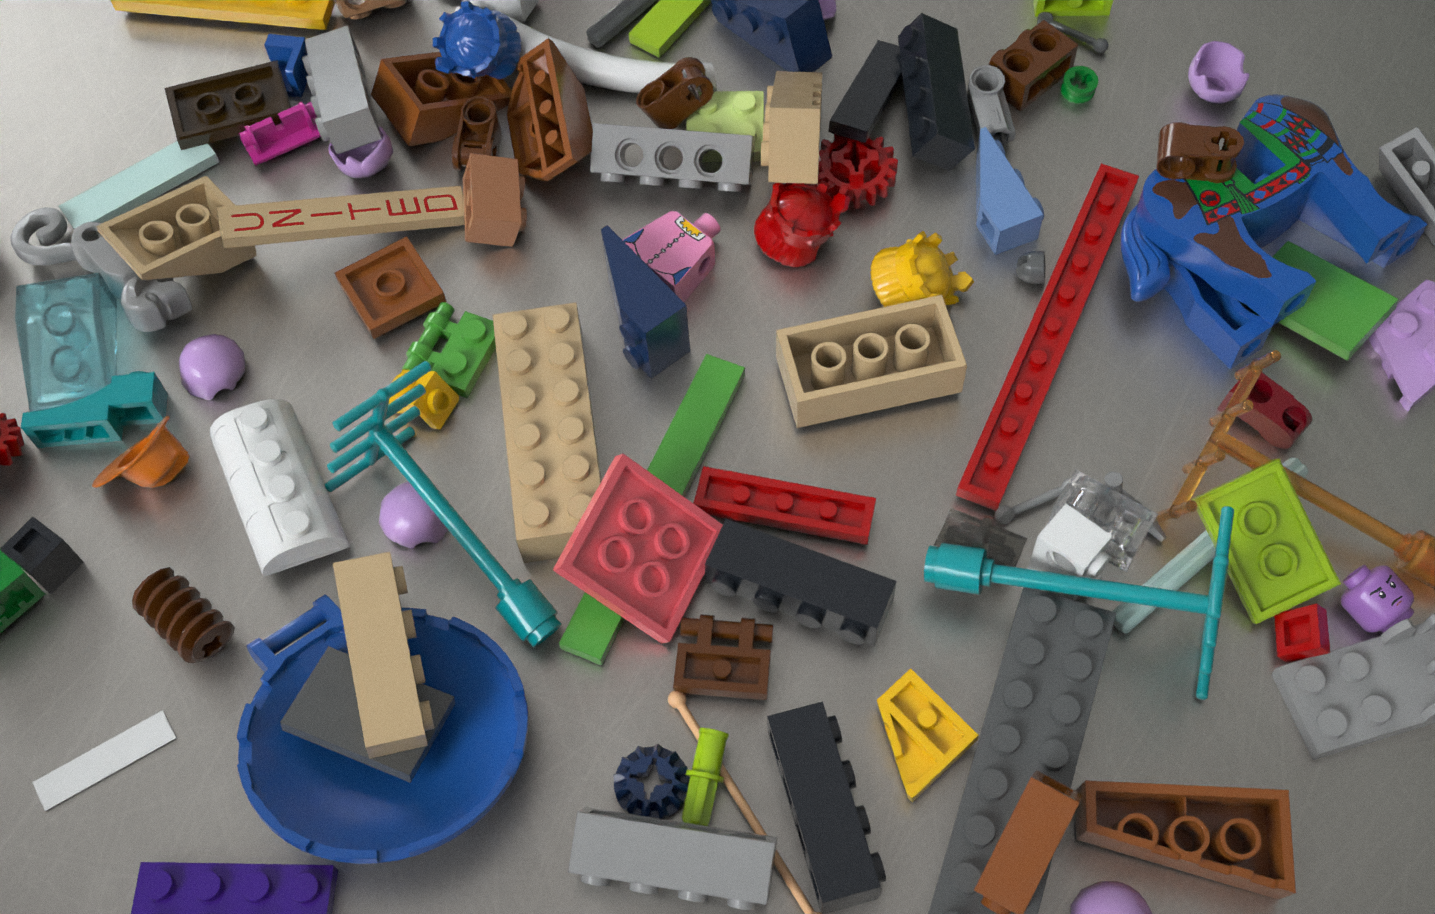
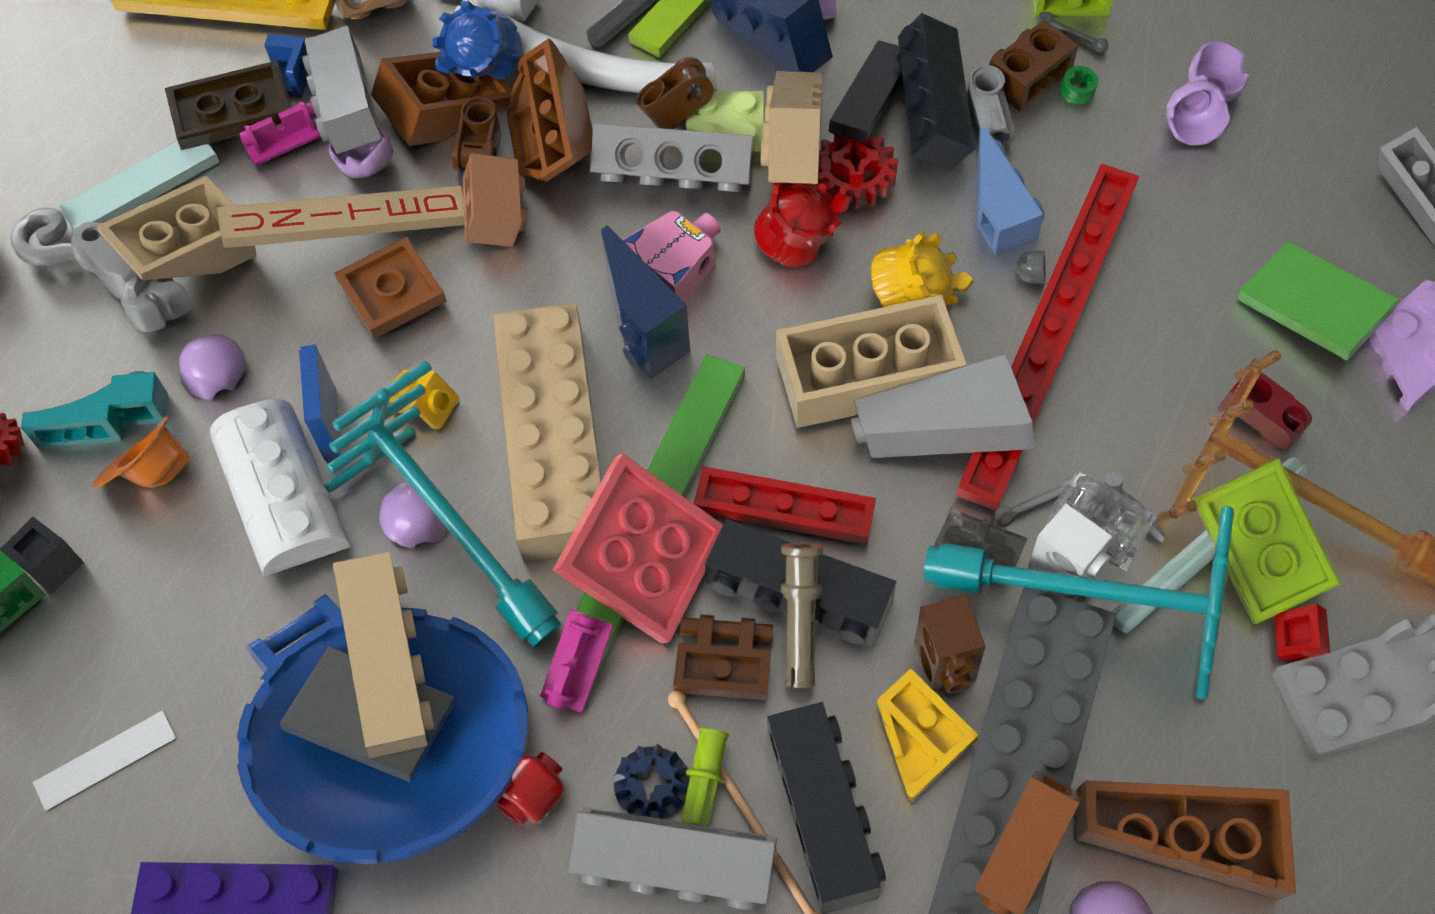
(66, 338): clear light blue slope -> none
(181, 616): reddish brown piece -> none
(319, 401): none -> blue tile
(465, 353): bright green plate -> none
(533, 790): none -> red head
(576, 661): none -> dark pink hinge
(801, 594): none -> dark tan pin
(947, 414): none -> light grey slope
(949, 644): none -> reddish brown brick
(1194, 152): reddish brown piece -> none
(1197, 113): none -> lavender hair
(1208, 236): blue animal -> none
(1377, 598): medium lavender head -> none

